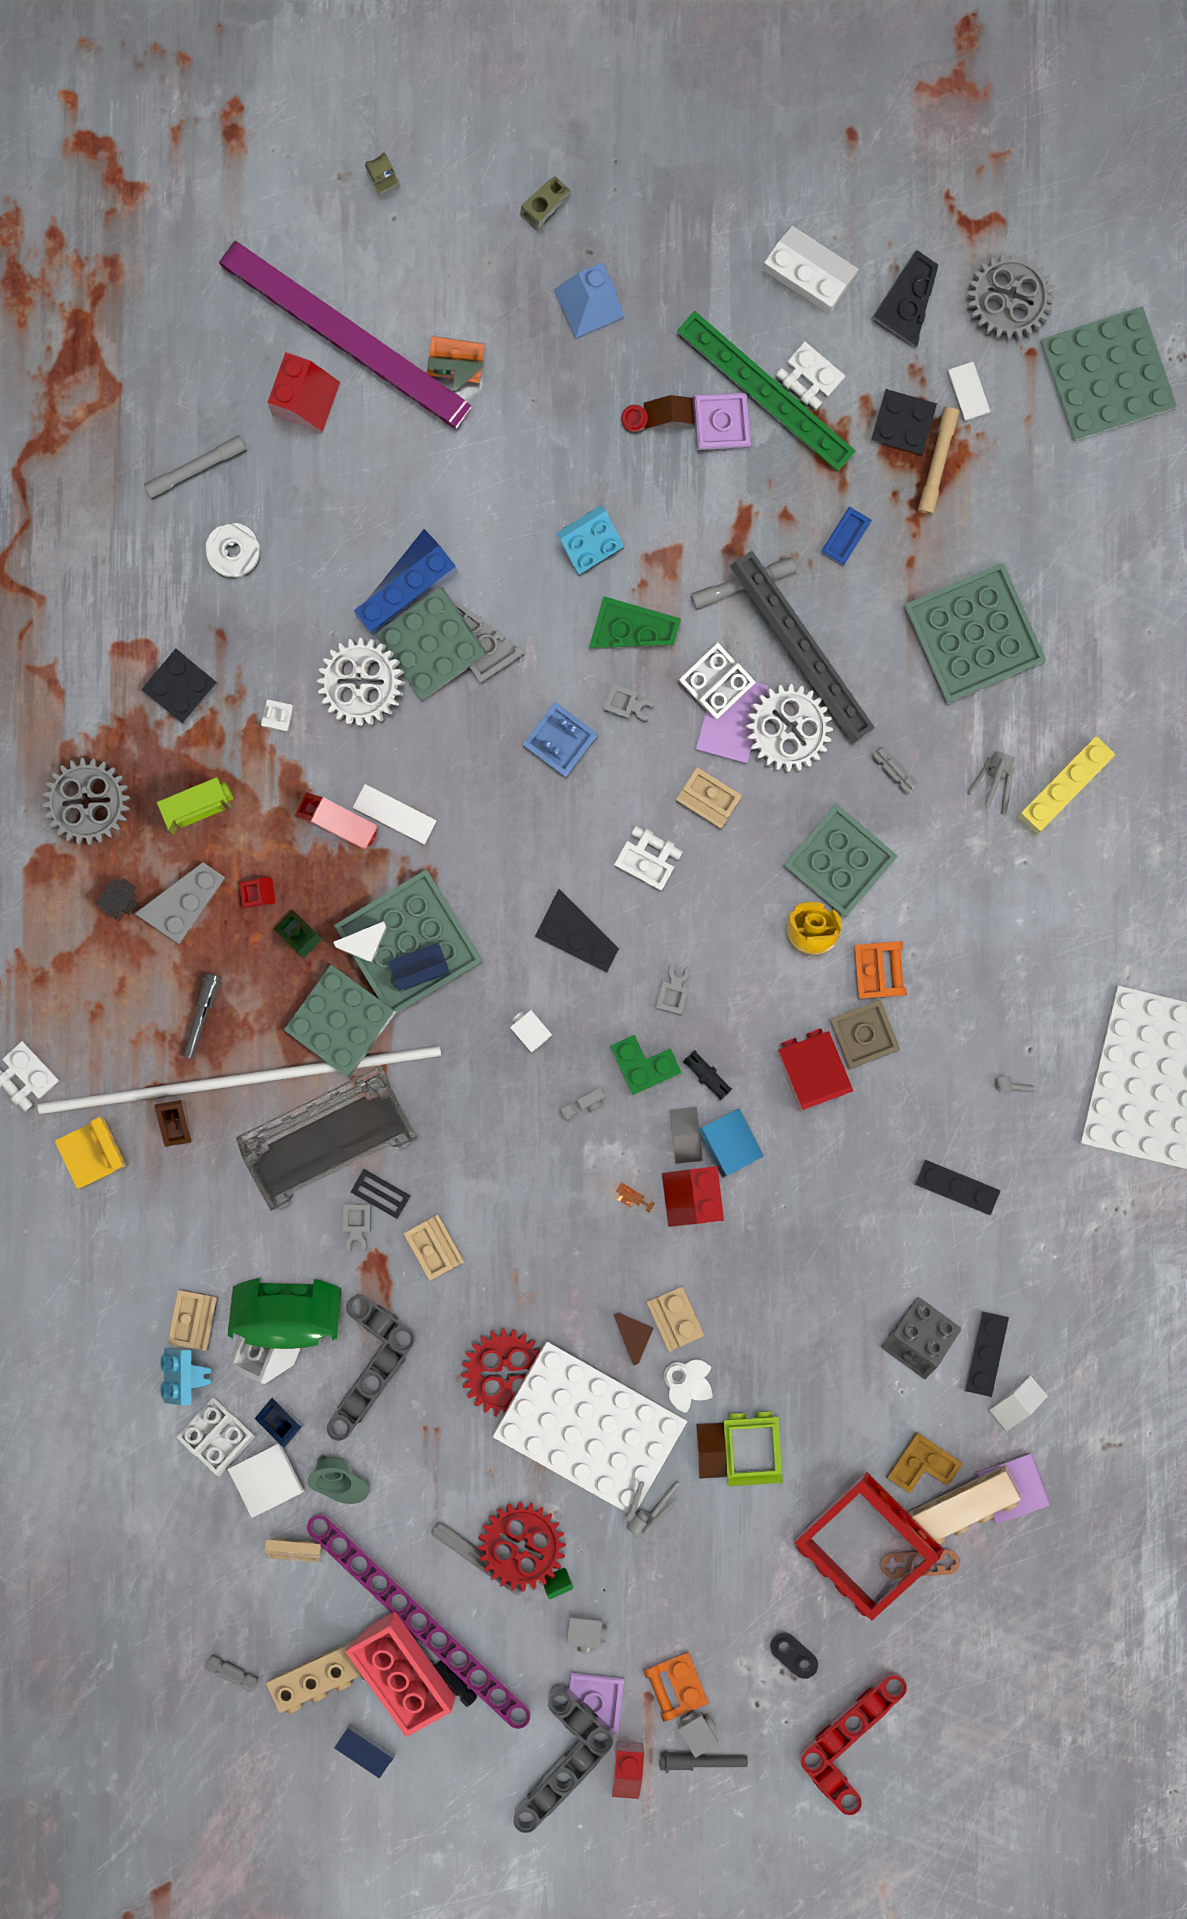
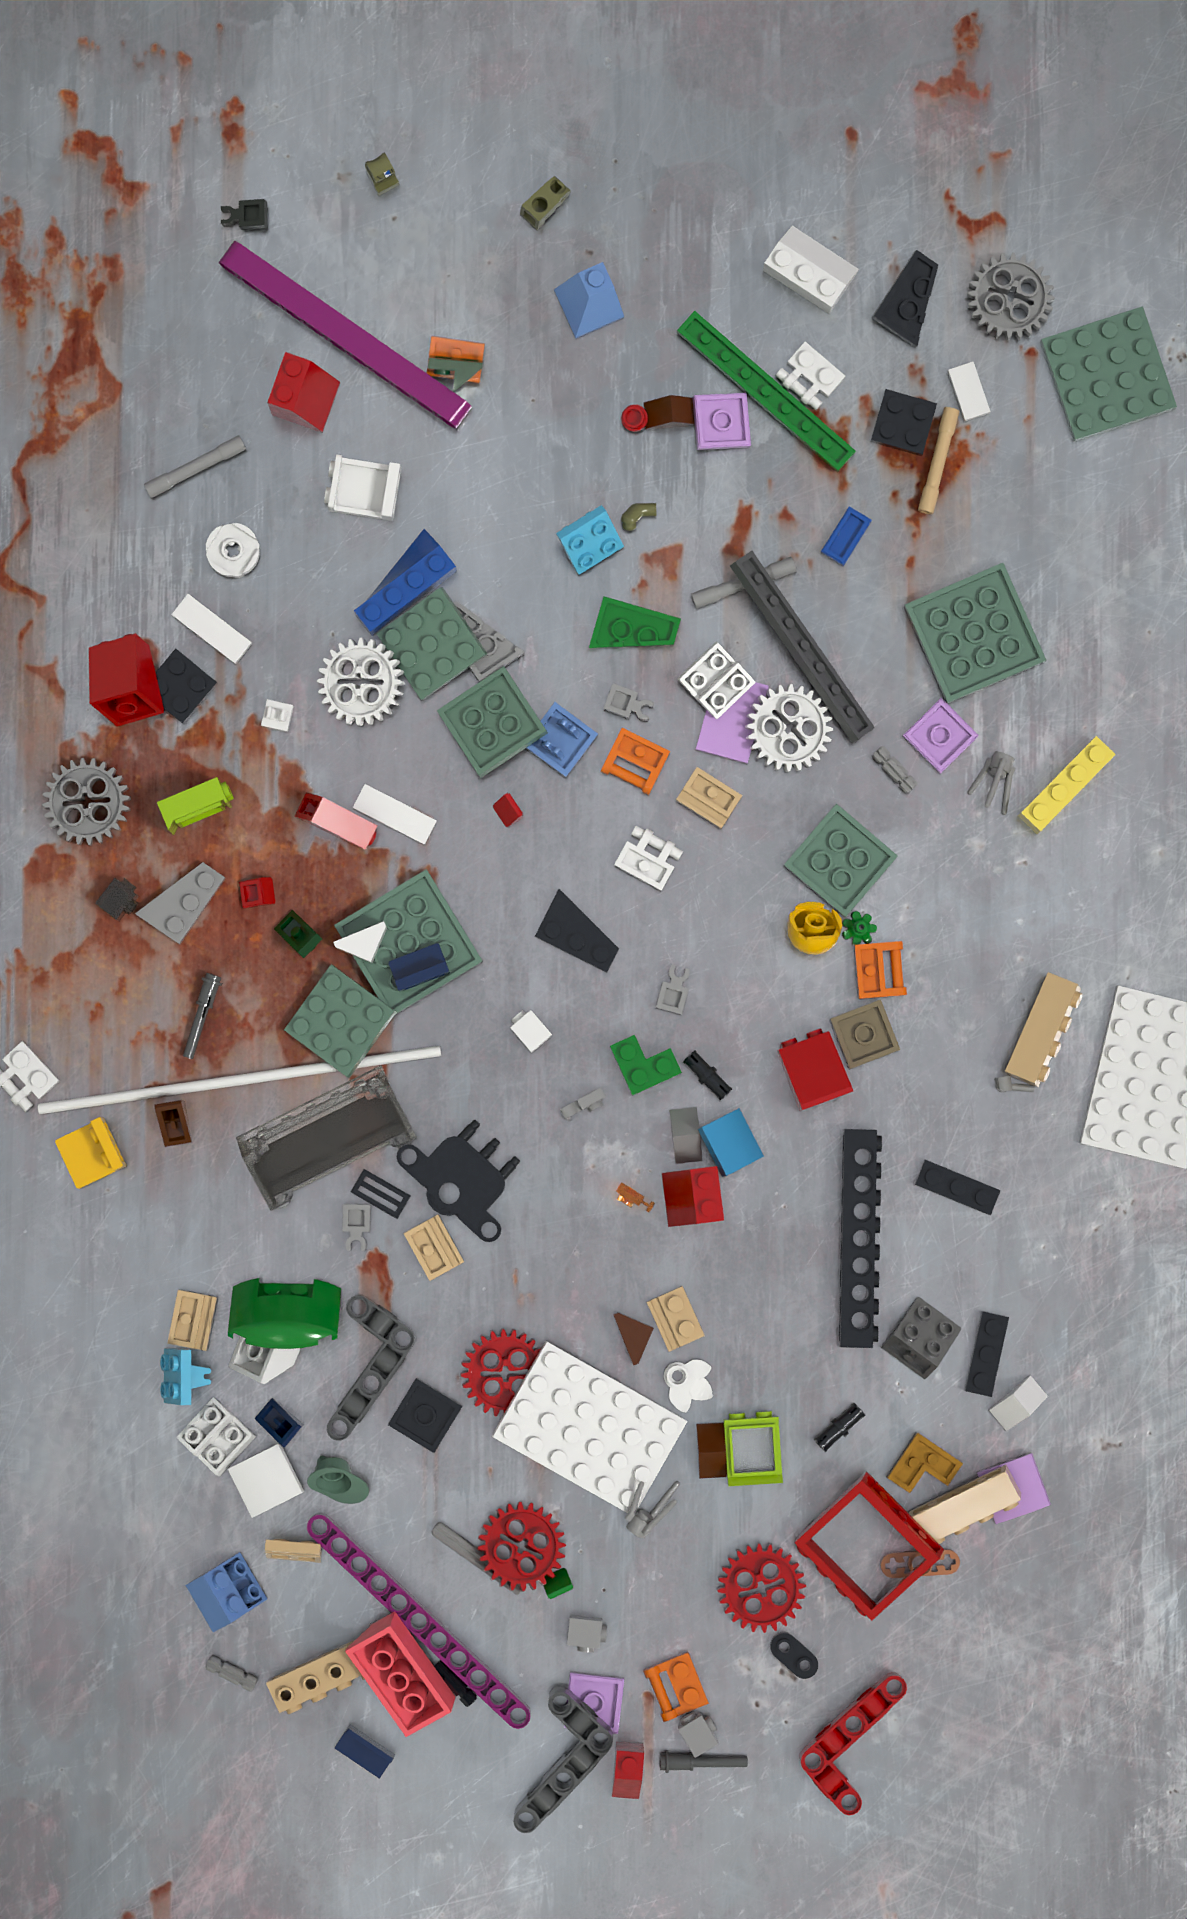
(124, 680): none -> red slope
(211, 629): none -> white tile
(226, 1592): none -> medium blue slope
(250, 214): none -> pearl dark grey plate
(363, 488): none -> white panel
(425, 1415): none -> black plate
(469, 1170): none -> black piece
(492, 721): none -> sand green plate
(507, 810): none -> red slope
(635, 512): none -> olive arm
(640, 753): none -> orange plate
(753, 1563): none -> red gear
(839, 1427): none -> black pin
(848, 1334): none -> black brick
(853, 928): none -> green plant
(940, 735): none -> lavender tile
(1043, 1030): none -> tan brick

